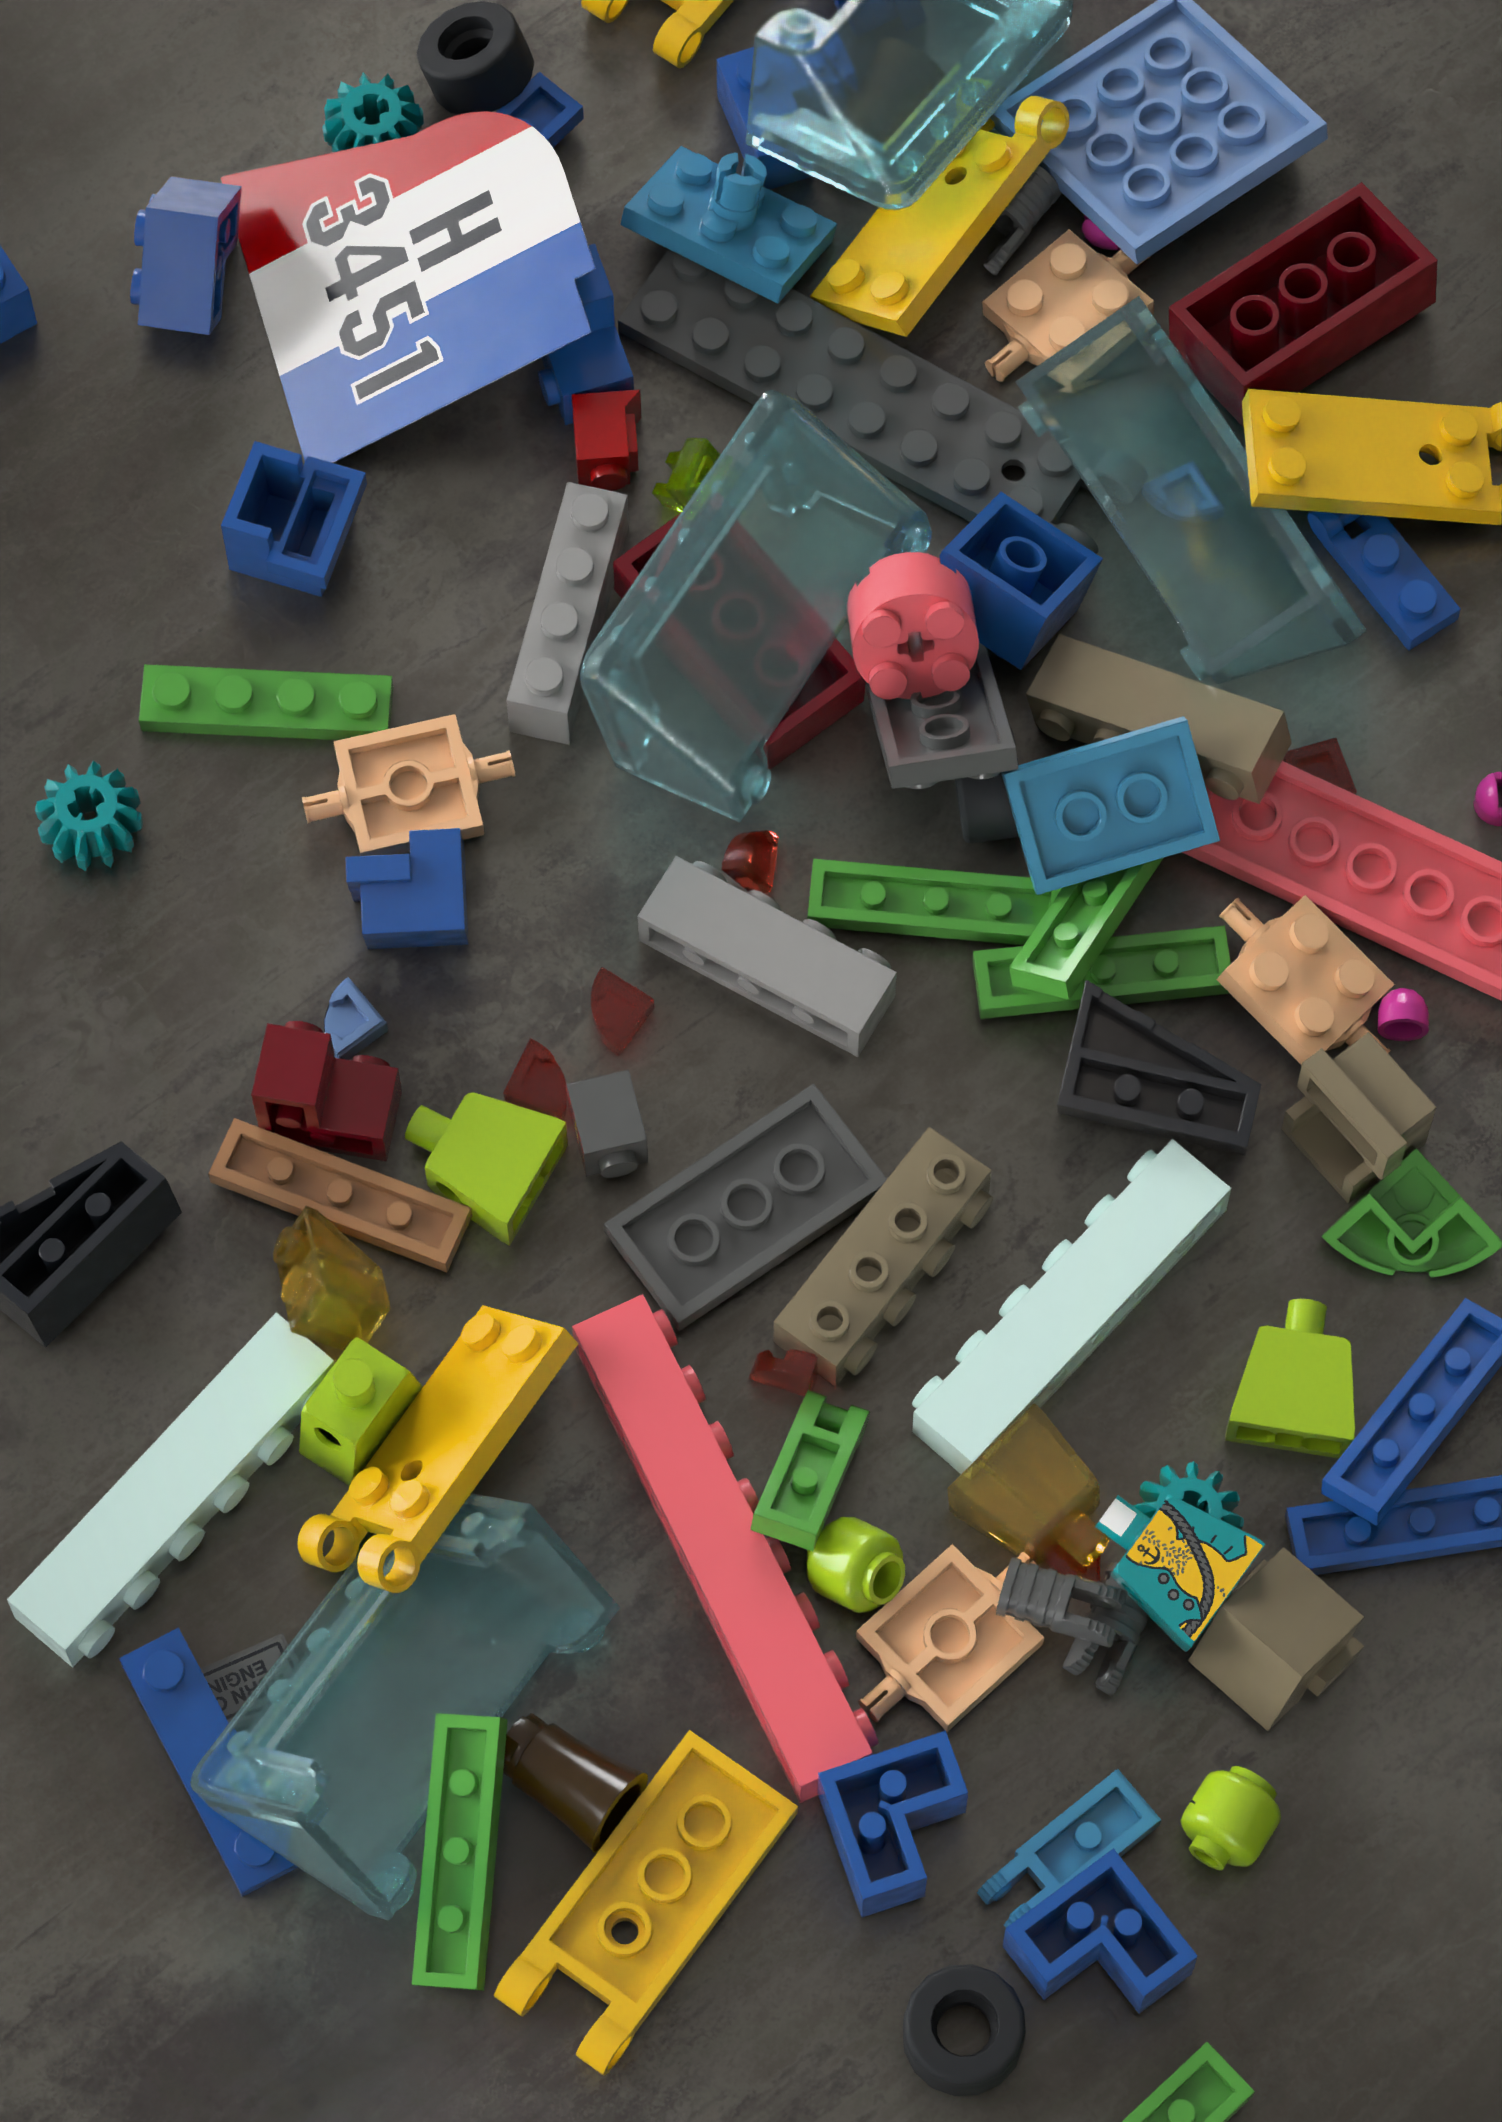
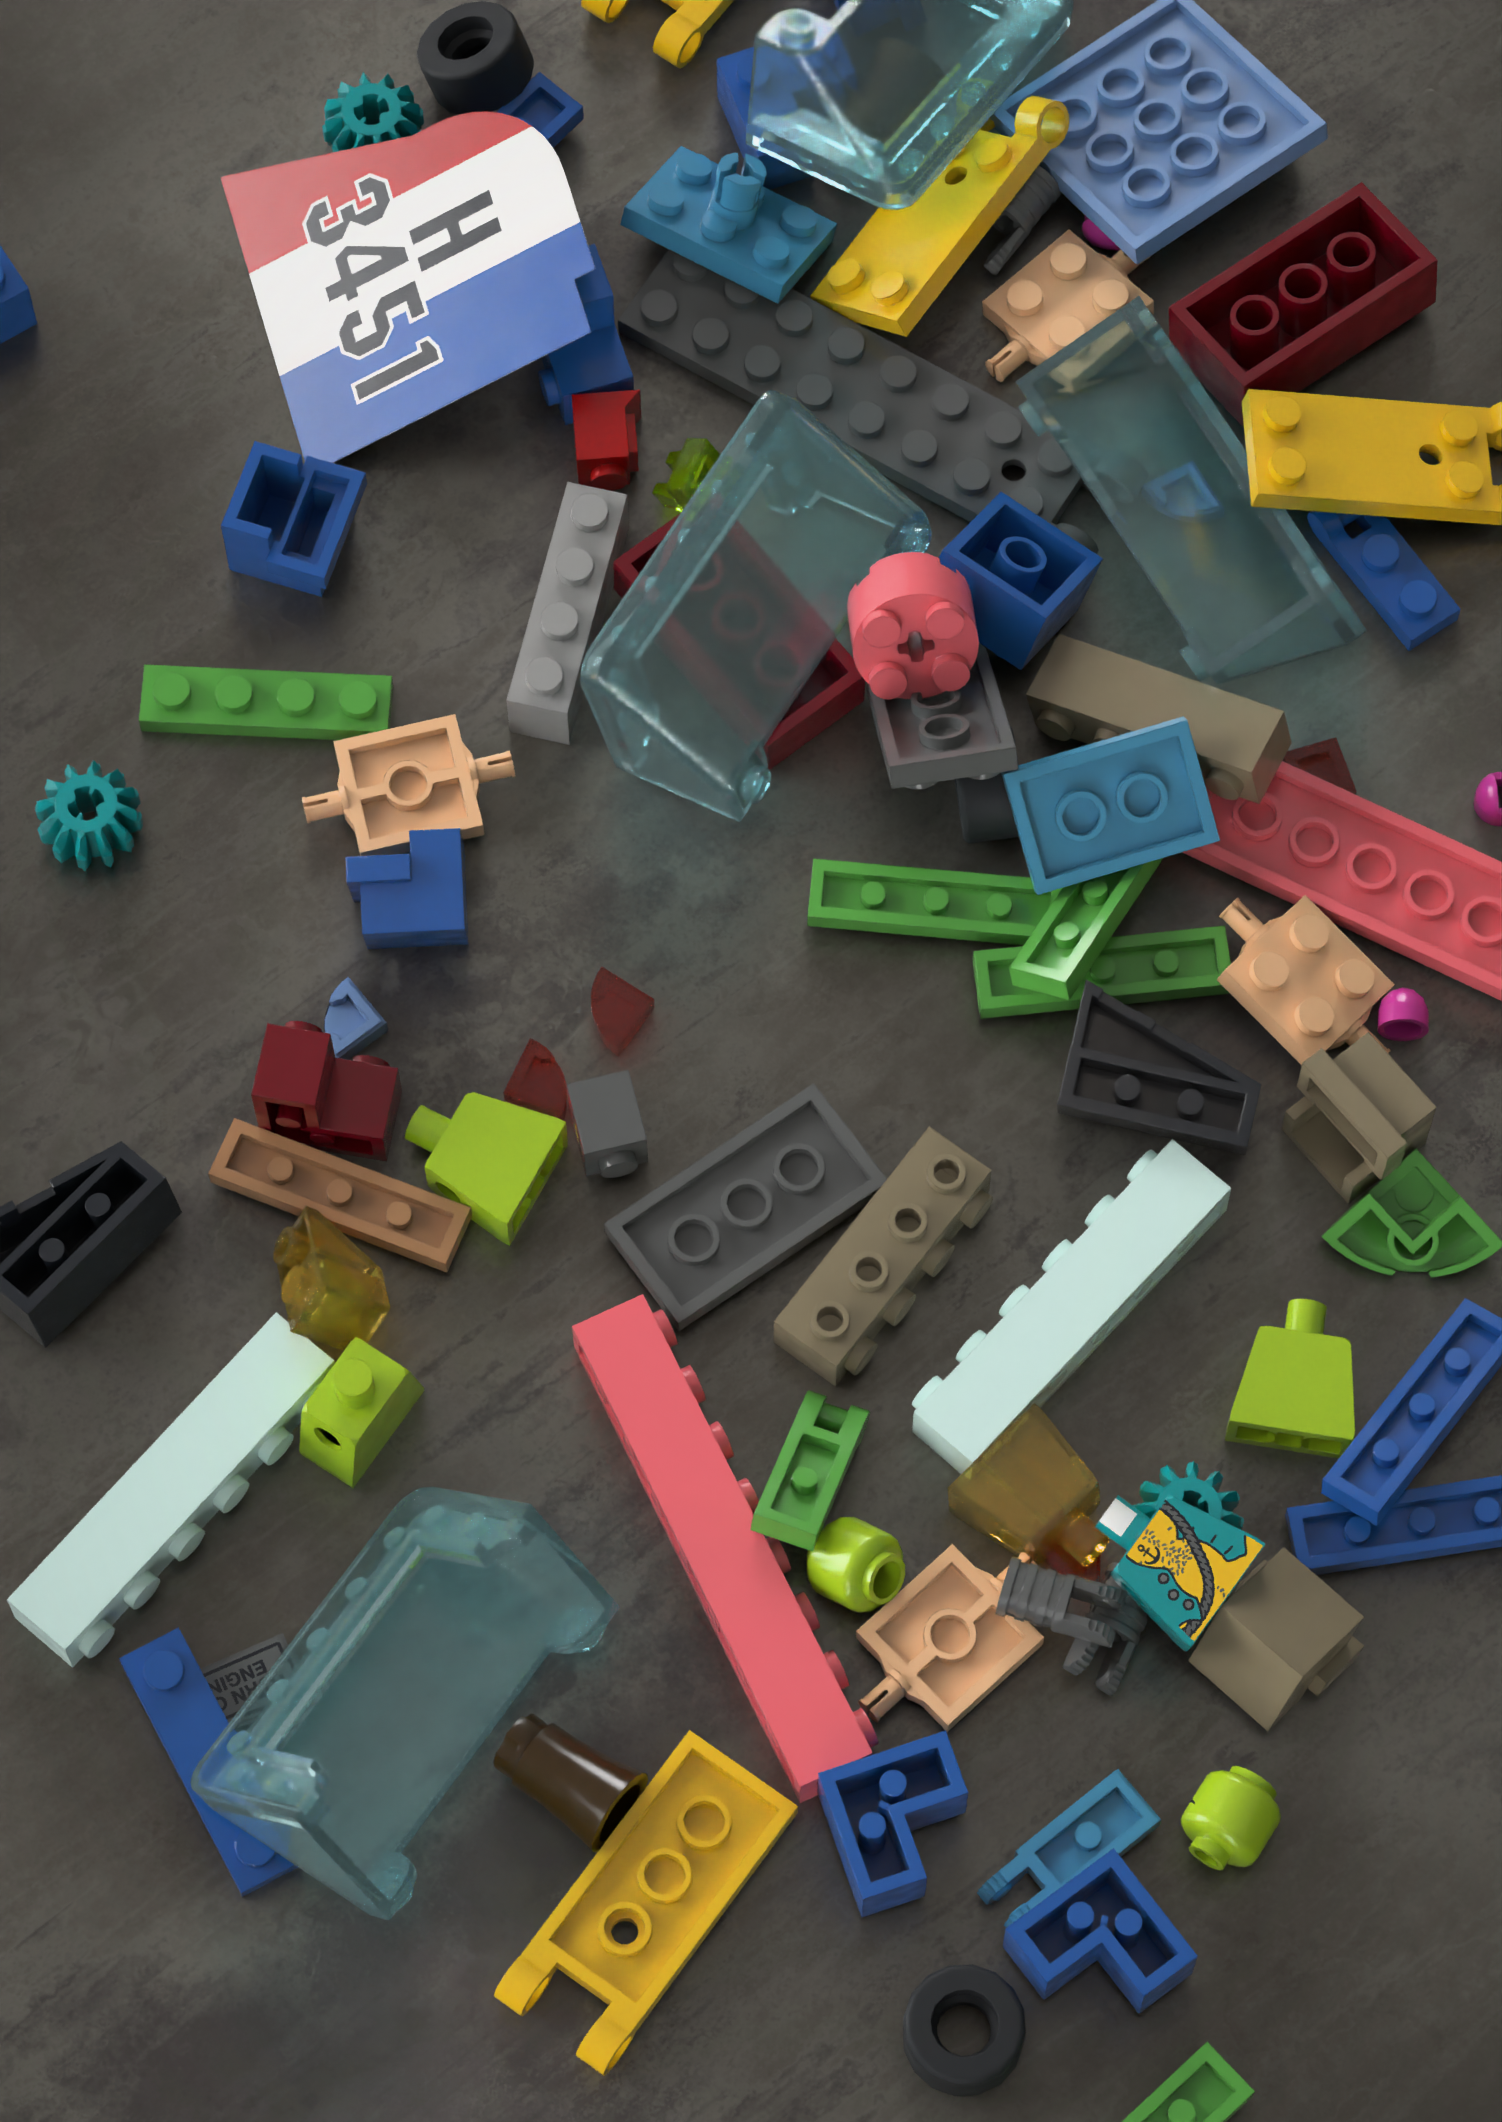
(185, 247): blue brick -> none
(439, 1448): yellow hinge -> none
(459, 1851): bright green plate -> none
(752, 860): clear red tile -> none
(767, 954): light grey brick -> none
(793, 1373): clear red tile -> none

